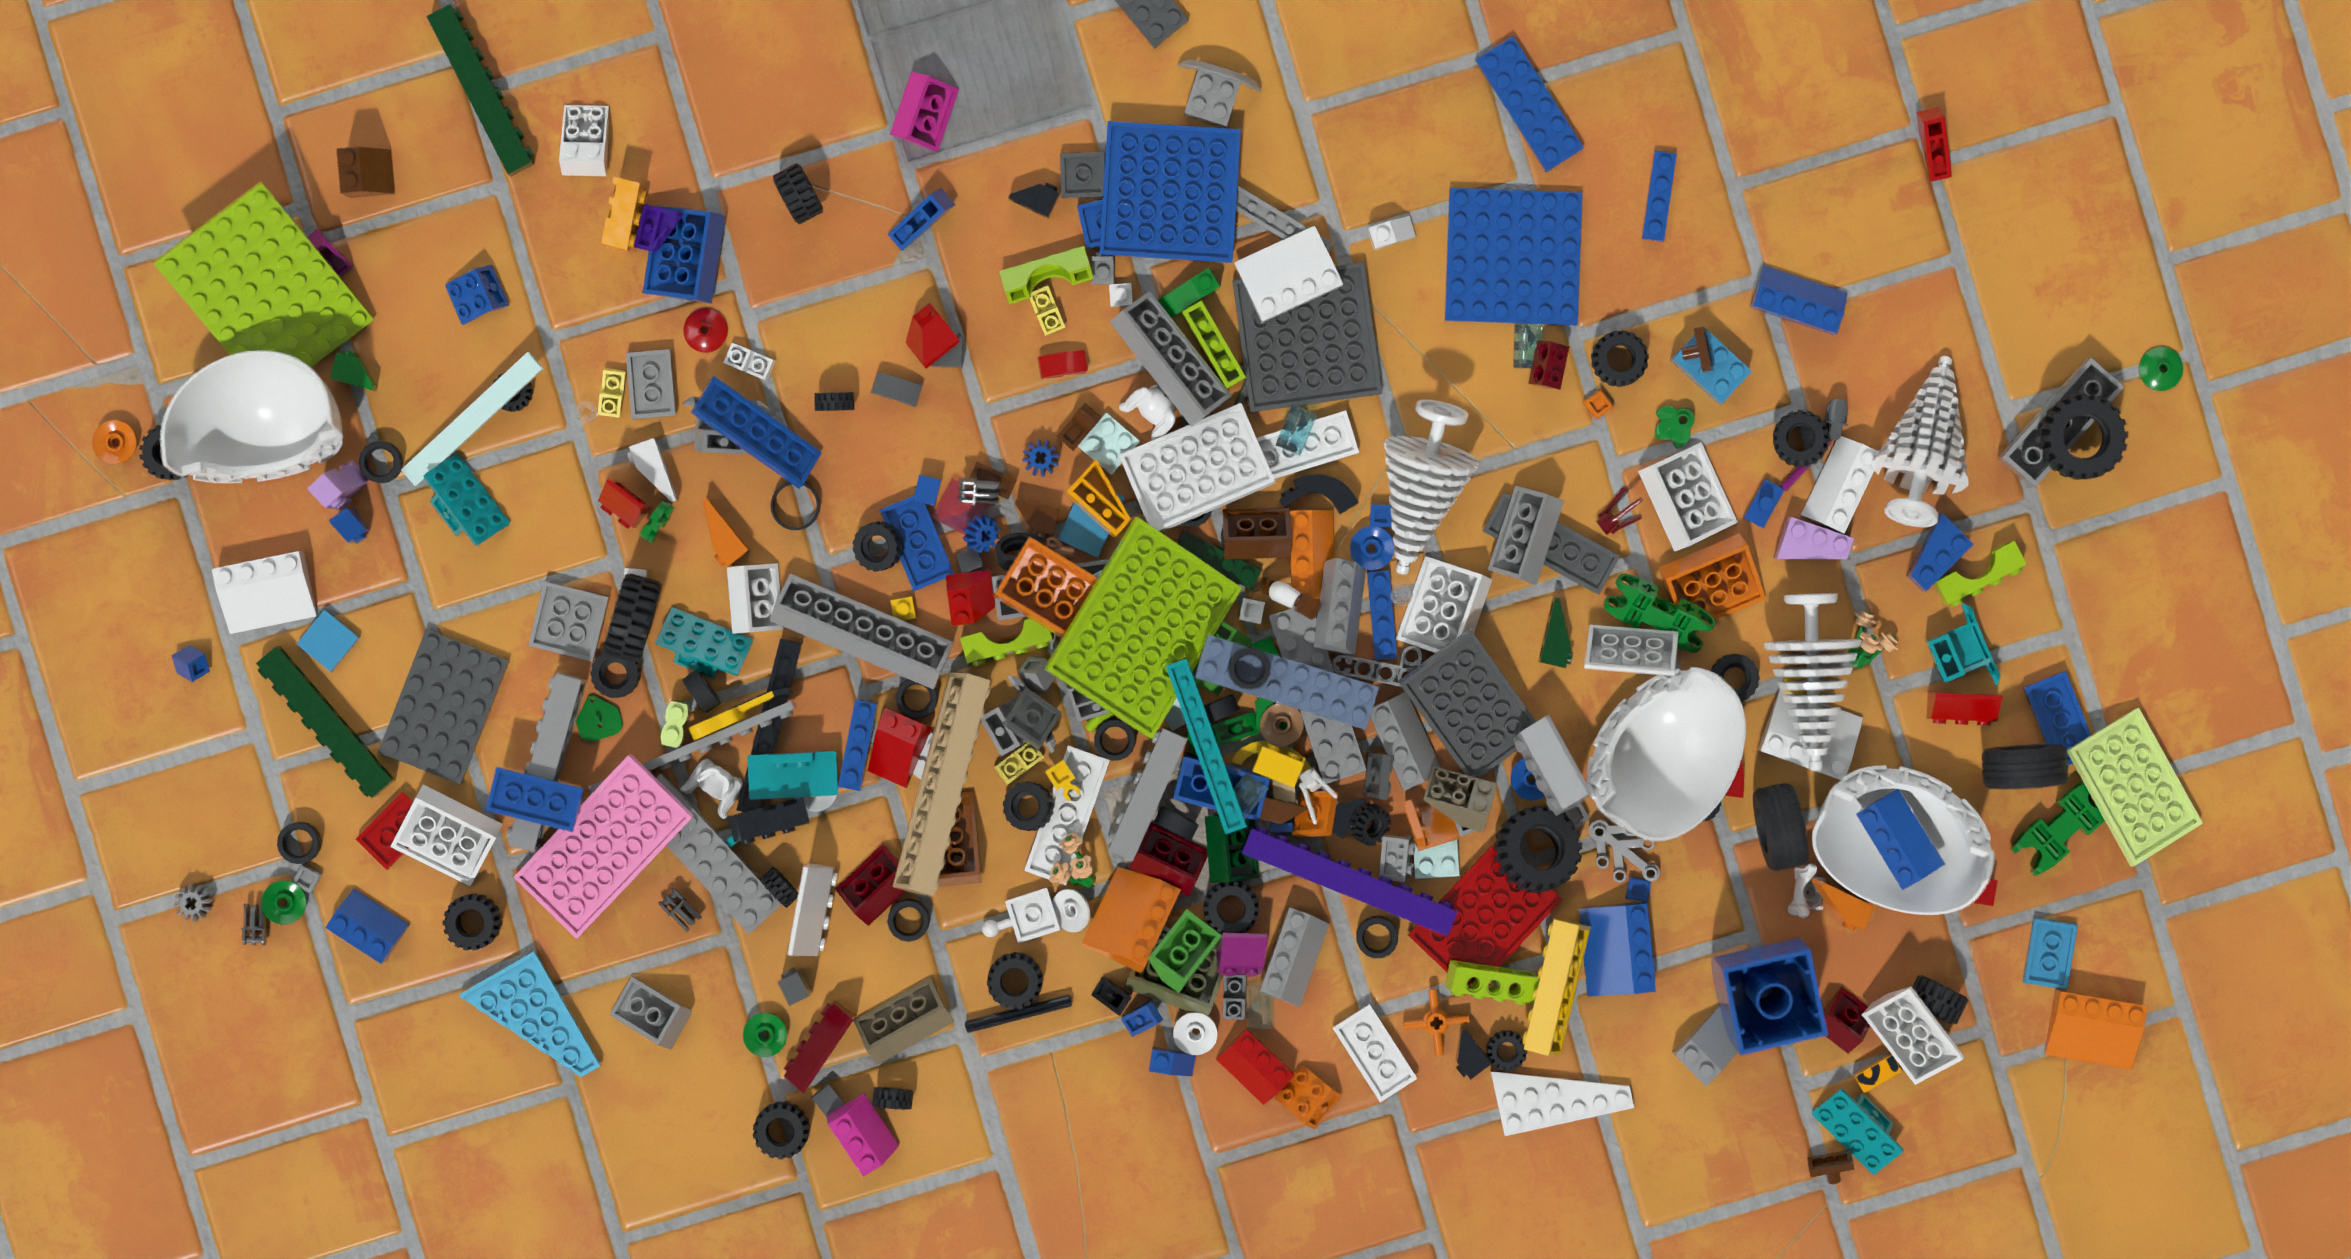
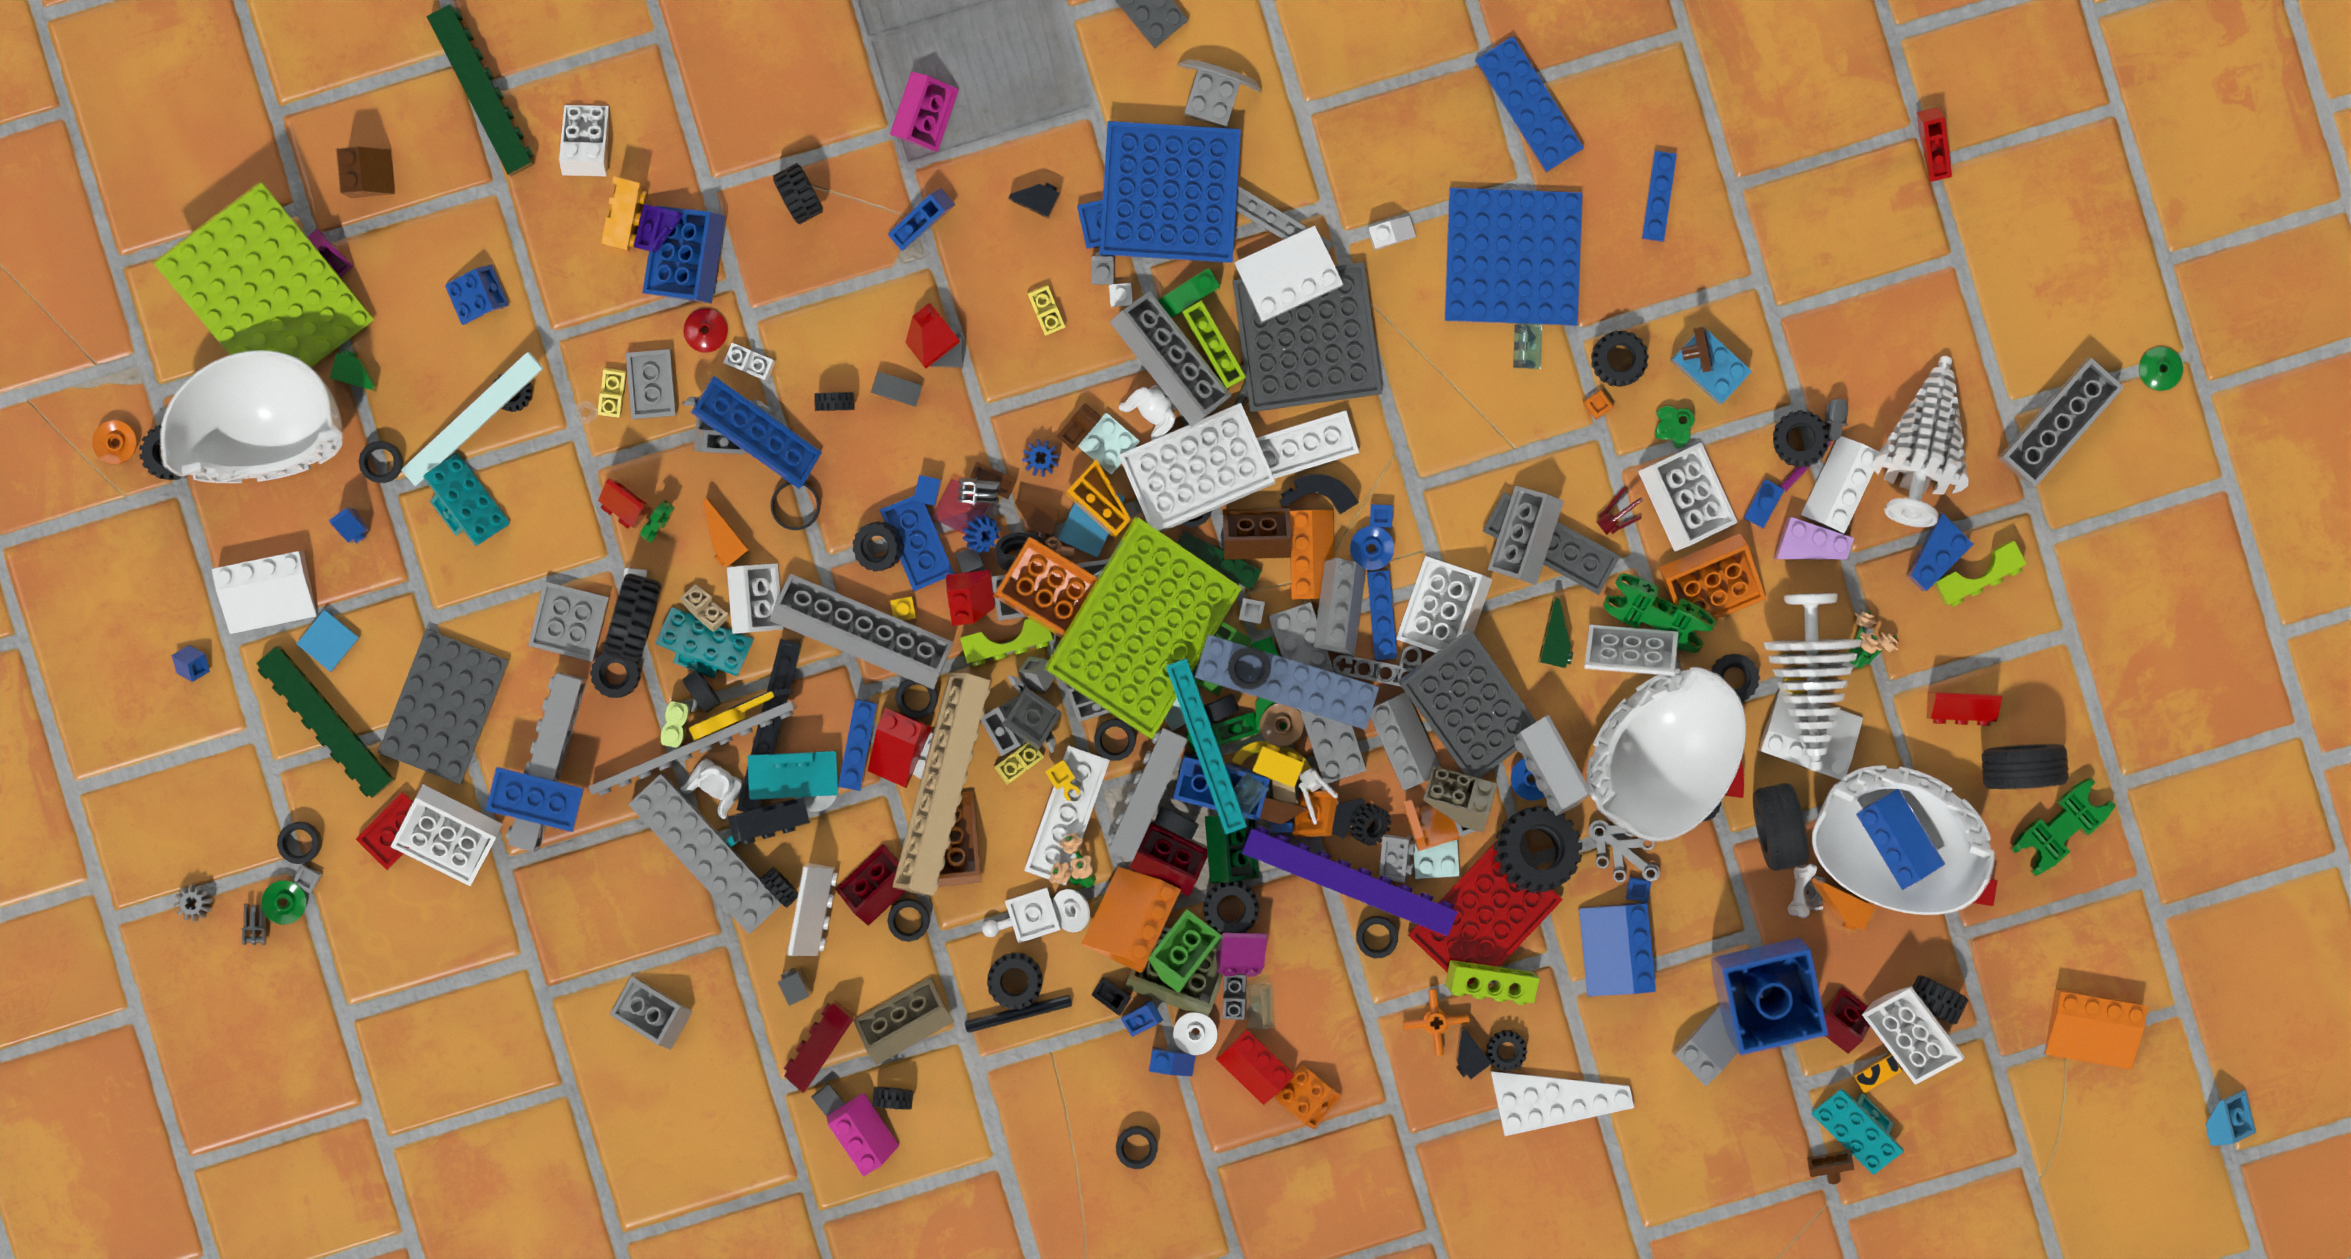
(337, 488): lavender wedge -> none
(367, 926): blue slope -> none
(453, 922): black tyre -> none
(532, 1007): medium azure wing -> none
(595, 713): green piece -> none
(611, 844): bright pink plate -> none
(651, 464): white slope -> none
(678, 908): dark grey arm -> none
(703, 608): none -> tan slope
(764, 1046): green dish -> none
(767, 1143): black tyre -> none
(1022, 279): lime arch -> none
(1045, 807): black tyre -> none
(1062, 364): red slope -> none
(1082, 175): dark grey plate -> none
(1094, 722): lime arm -> none
(1136, 1164): none -> black tyre
(1290, 597): piece -> none
(1293, 957): light grey slope -> none
(1296, 430): clear light blue slope -> none
(1374, 1053): white plate -> none
(1377, 775): dark grey plate -> none
(1395, 594): clear plate -> none
(1424, 480): white plant -> none
(1548, 365): dark red brick -> none
(1556, 987): yellow brick -> none
(1577, 815): light grey plate -> none
(1799, 300): blue slope -> none
(1962, 650): teal piece -> none
(2050, 953): dark azure tile -> none
(2057, 711): blue plate -> none
(2112, 437): black tyre -> none
(2134, 787): yellowish green plate -> none
(2231, 1120): none -> dark azure slope

